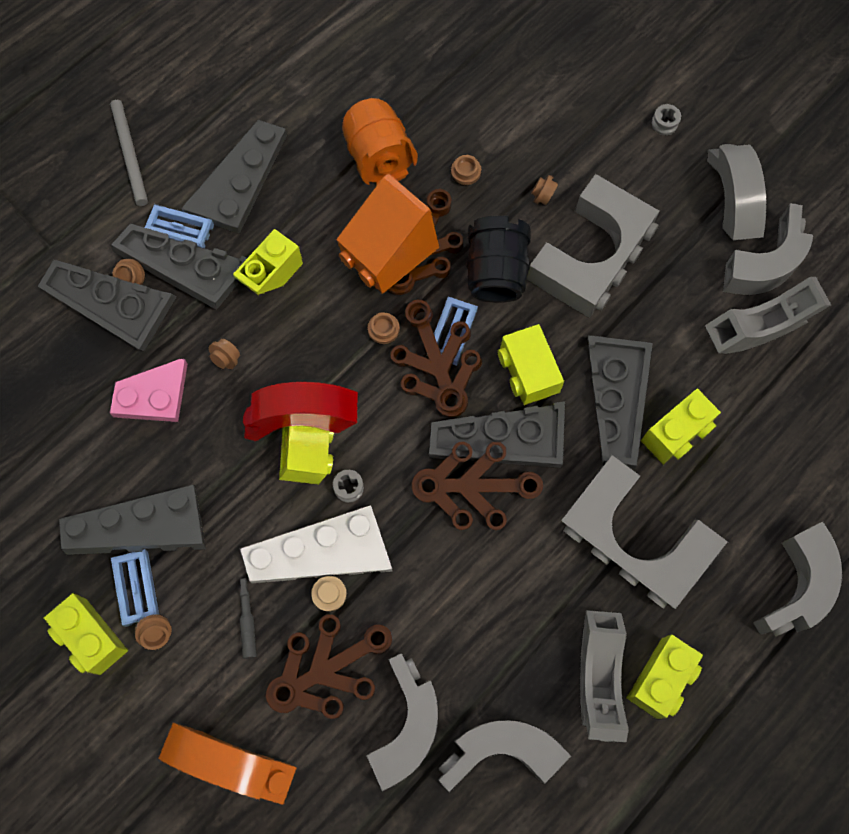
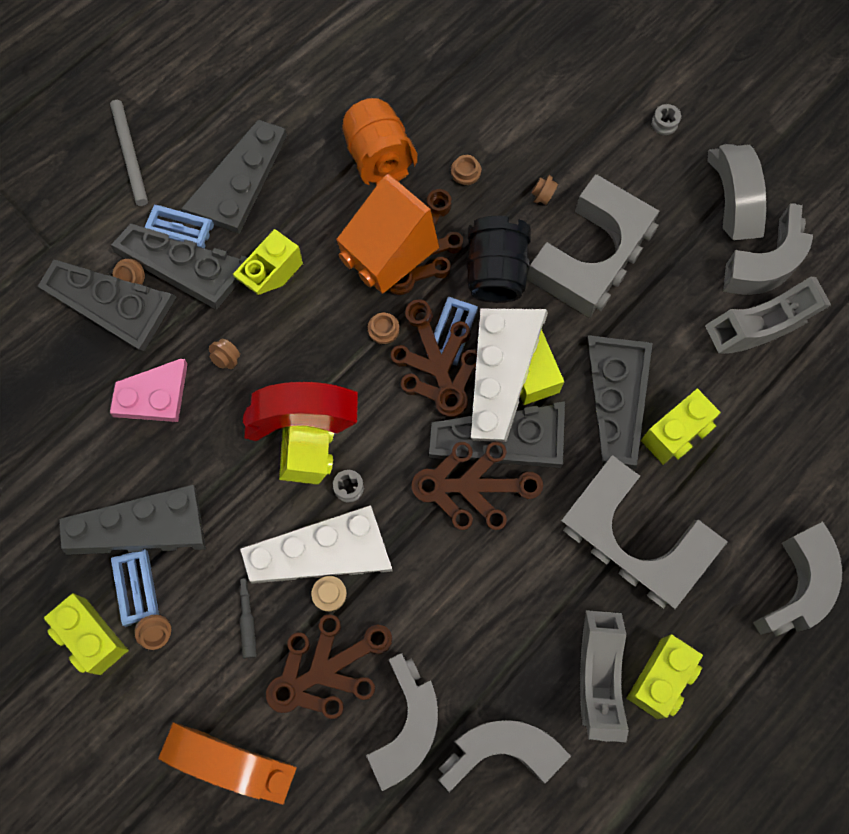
(503, 359): none -> white wing

